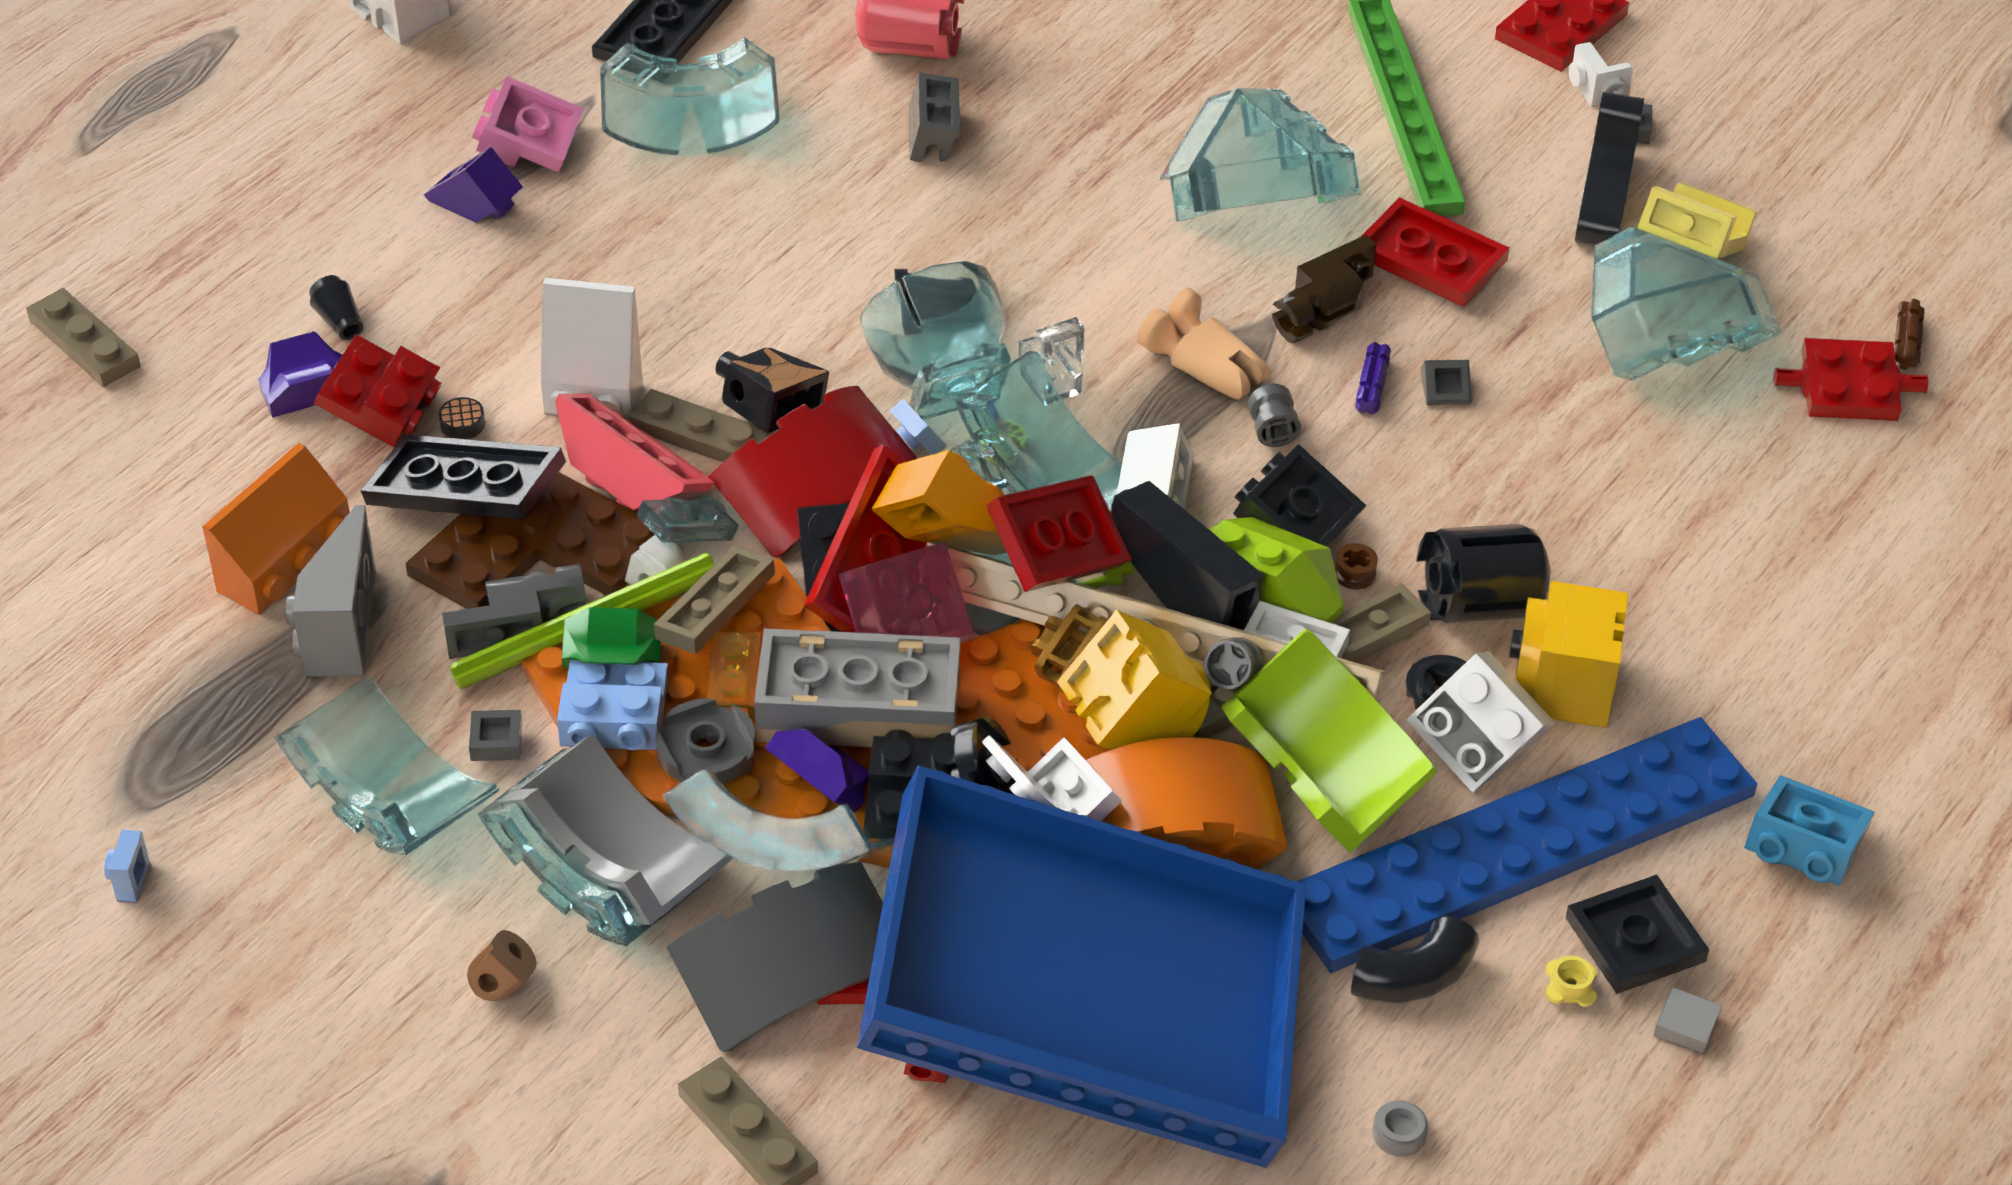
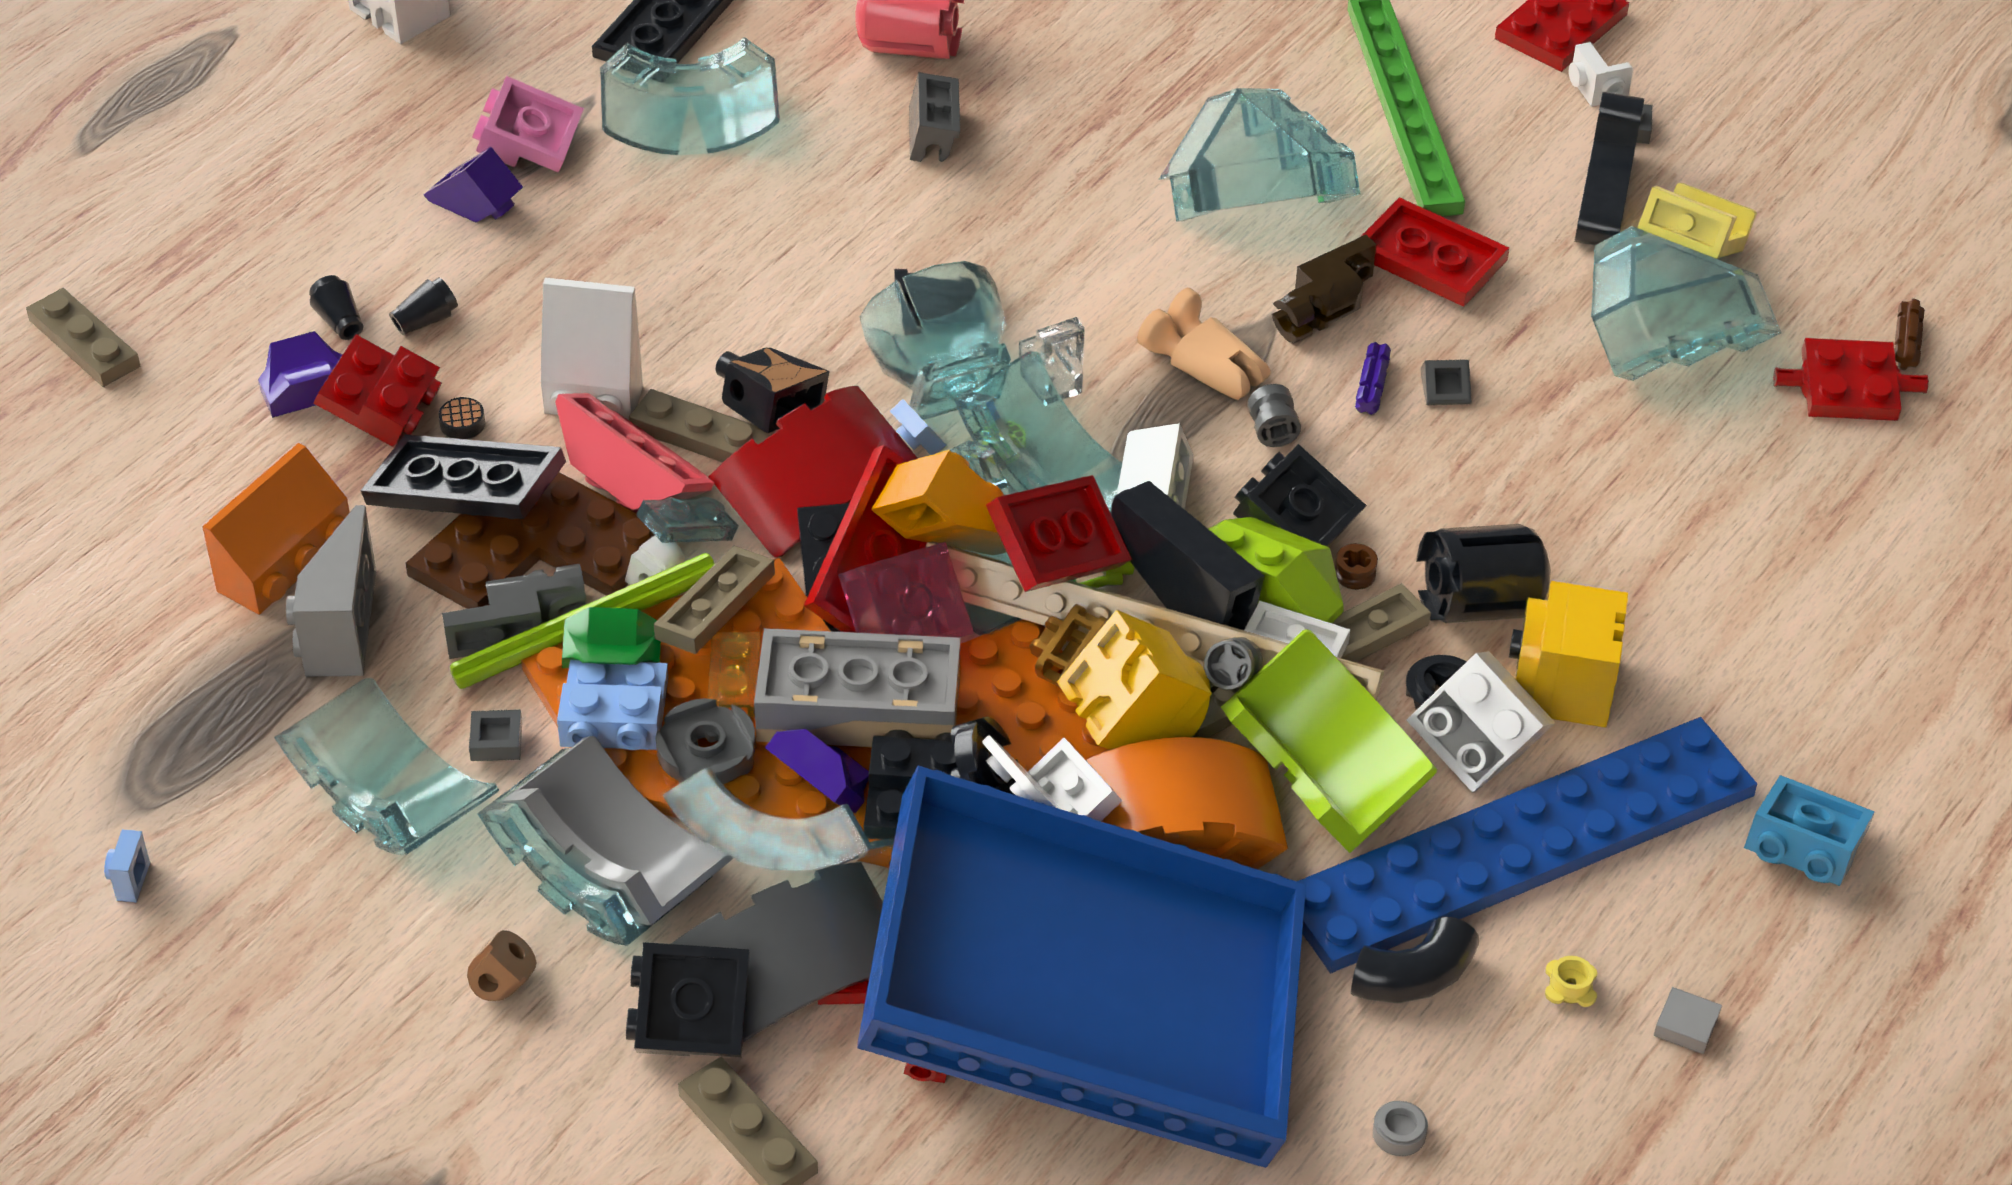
(424, 306): none -> black cone
(689, 1000): none -> black plate
(1637, 934): black plate -> none

